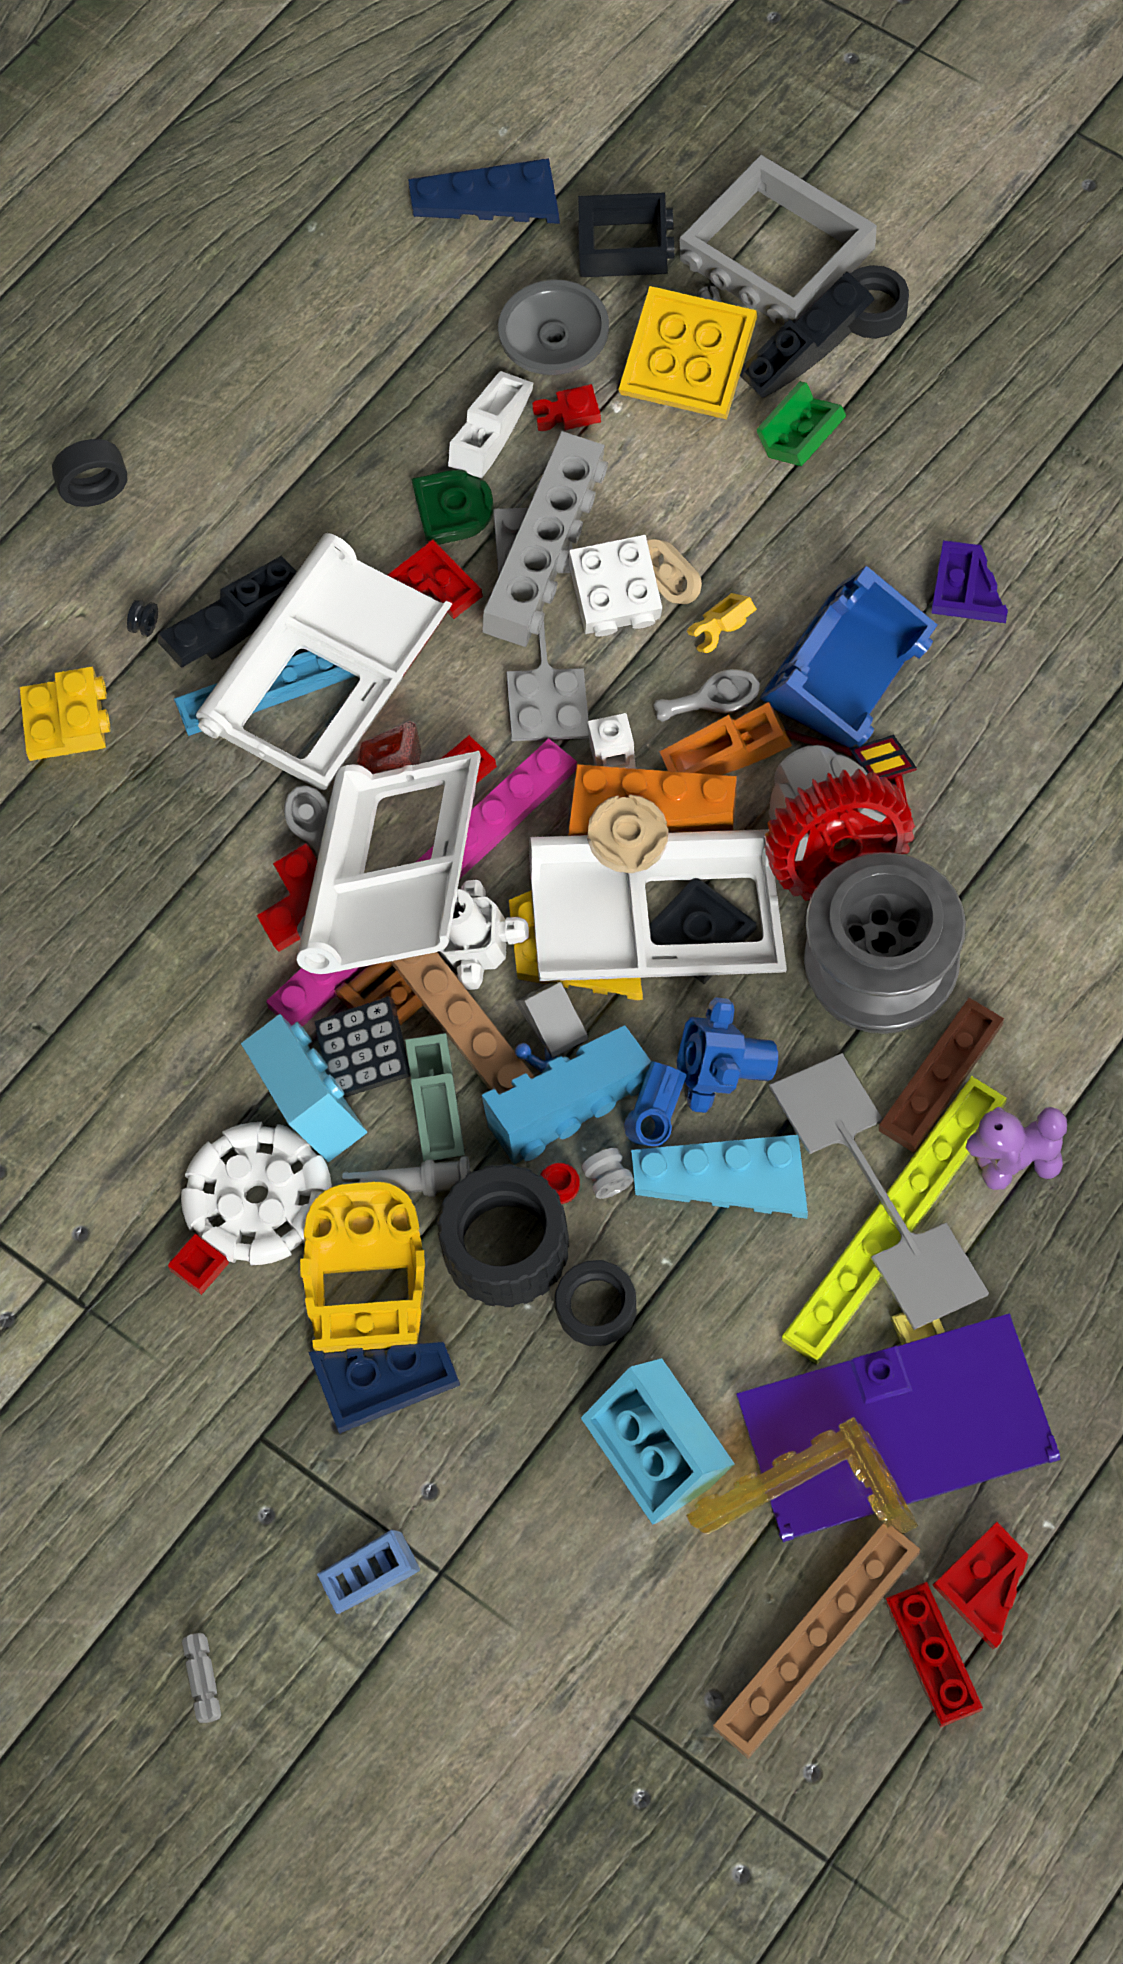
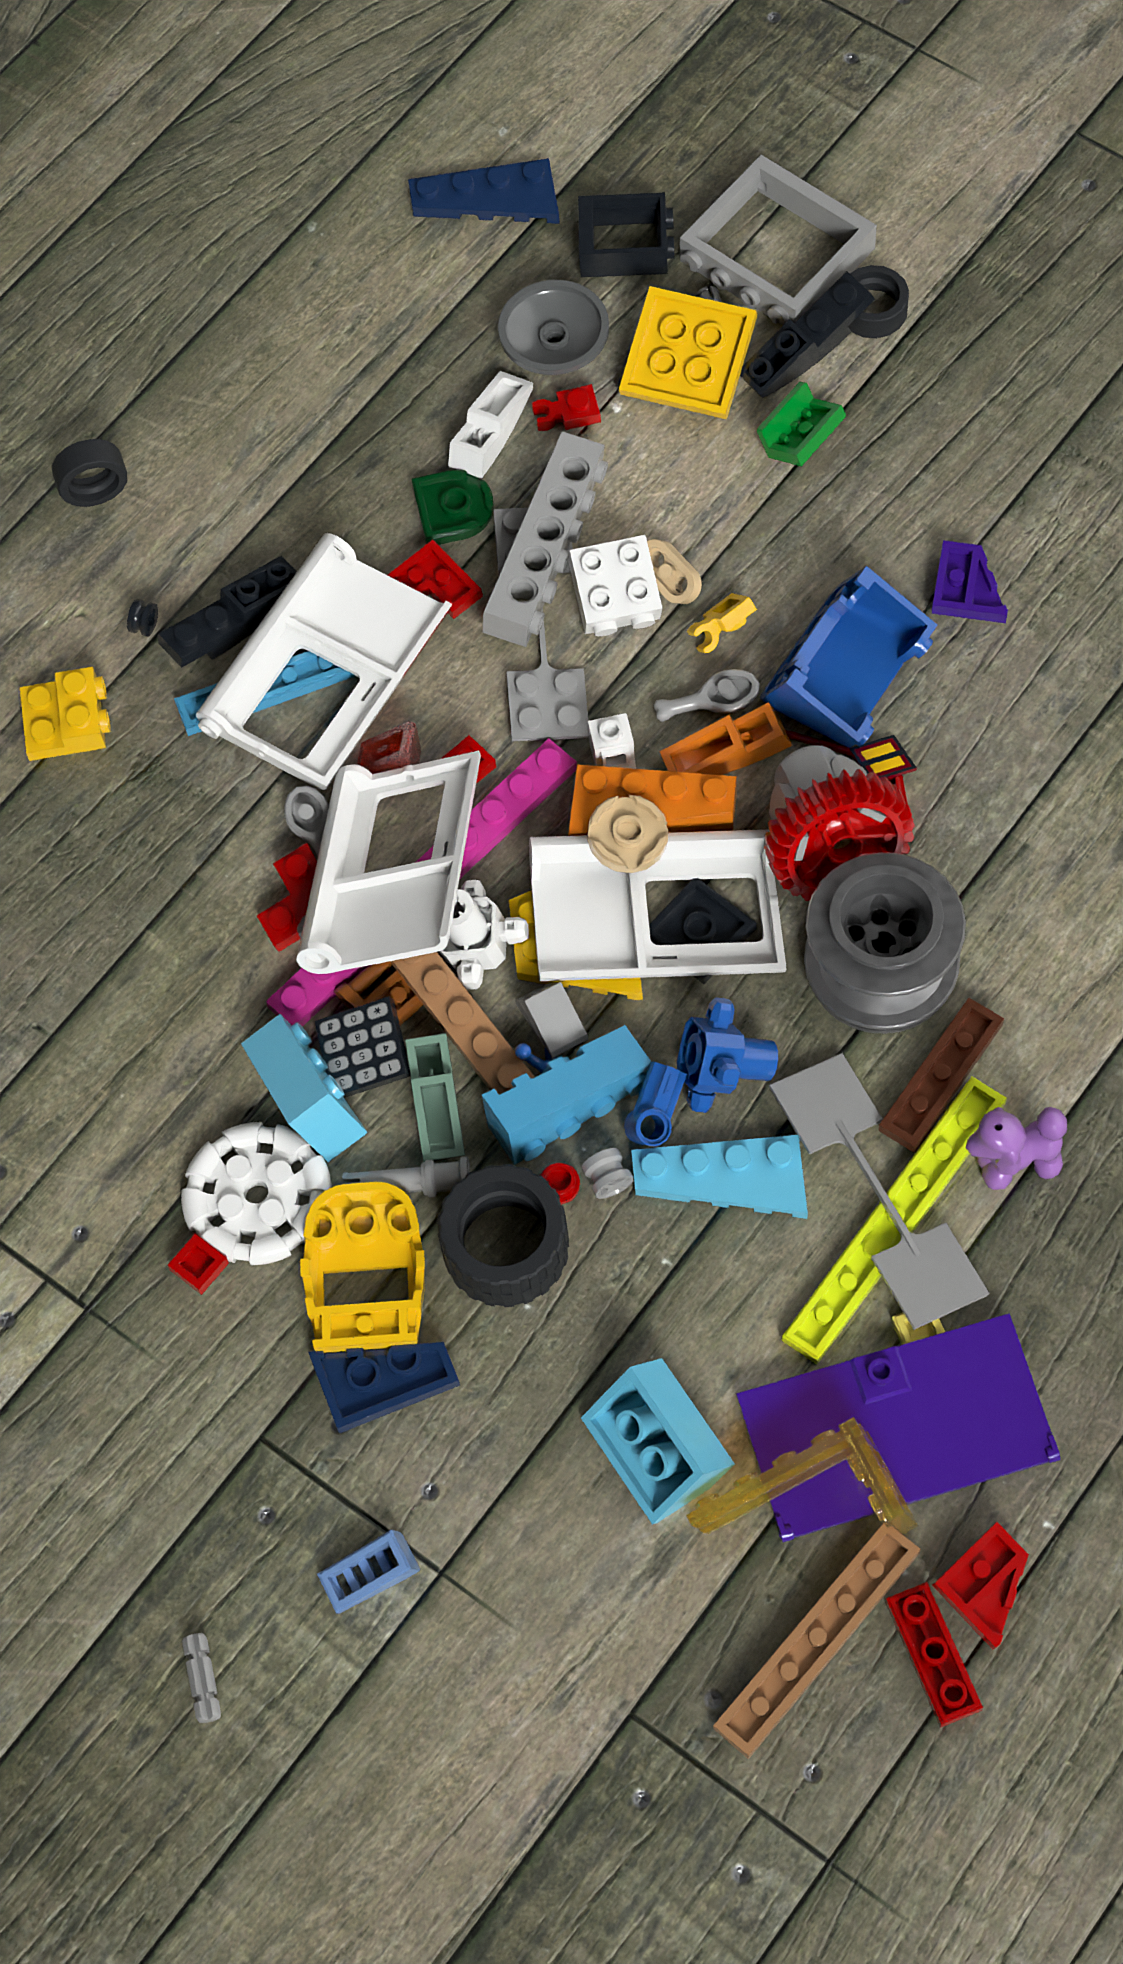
(596, 1271): black tyre -> none

